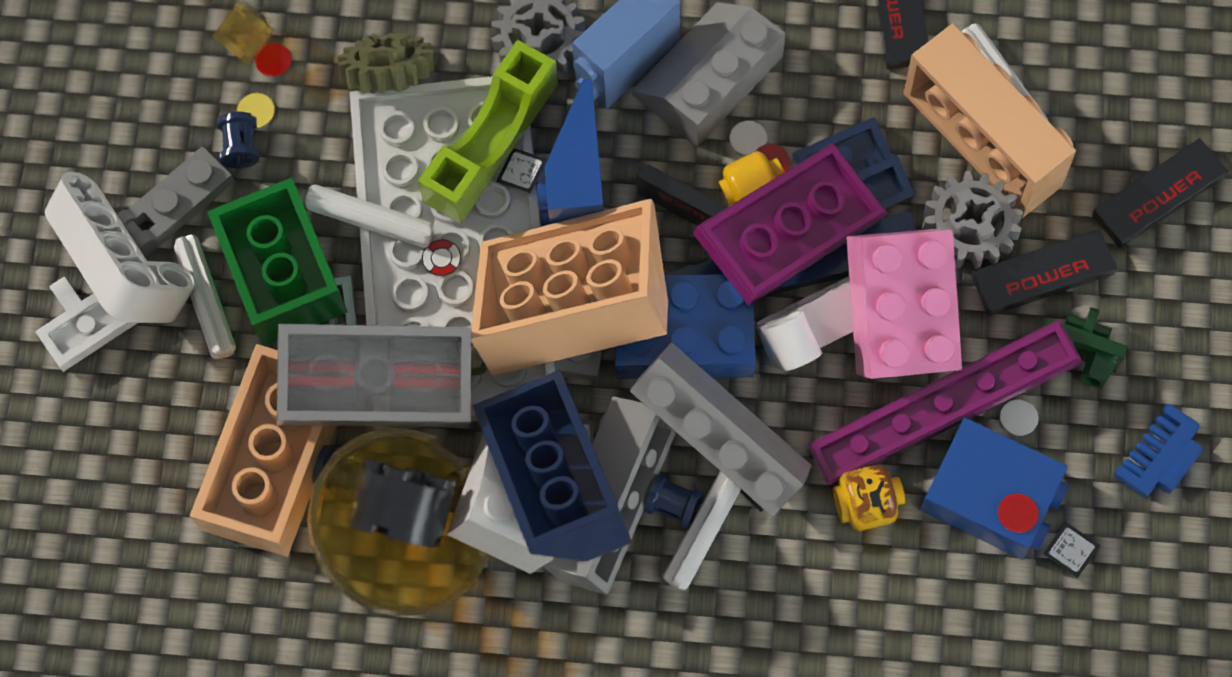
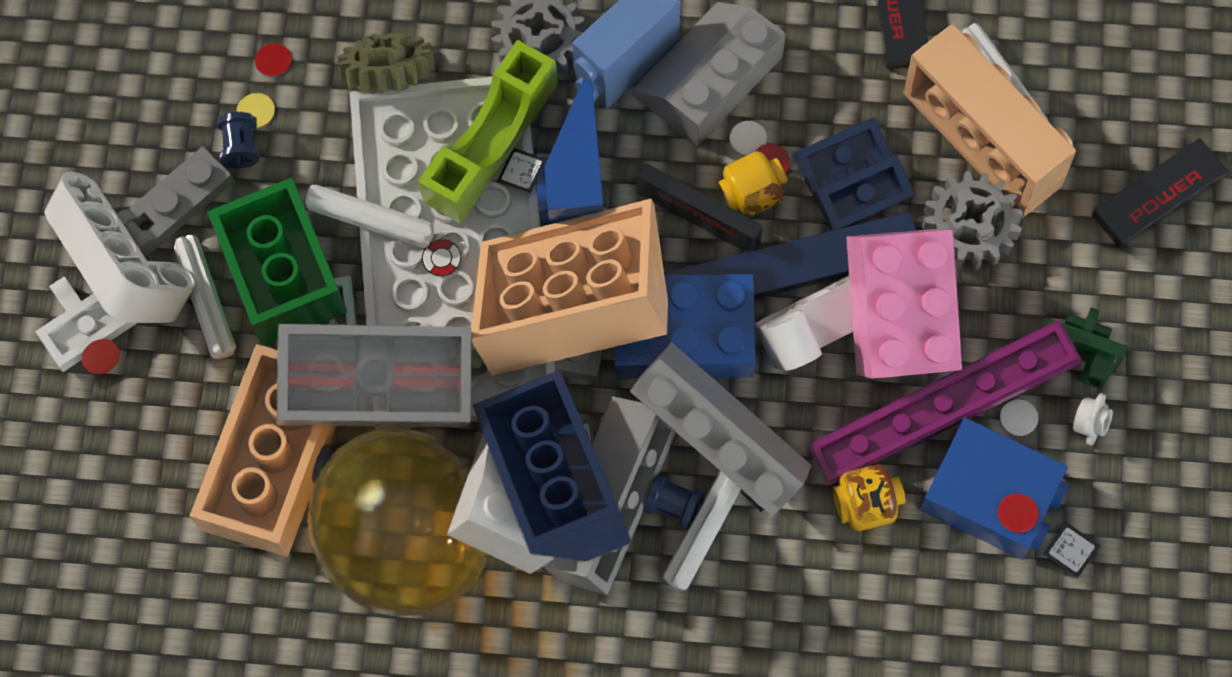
(100, 356): none -> red sticker
(244, 31): clear yellow brick -> none
(401, 503): black brick -> none
(789, 223): magenta tile -> none
(1044, 272): black tile -> none
(1093, 418): none -> white plate
(1171, 461): blue piece -> none

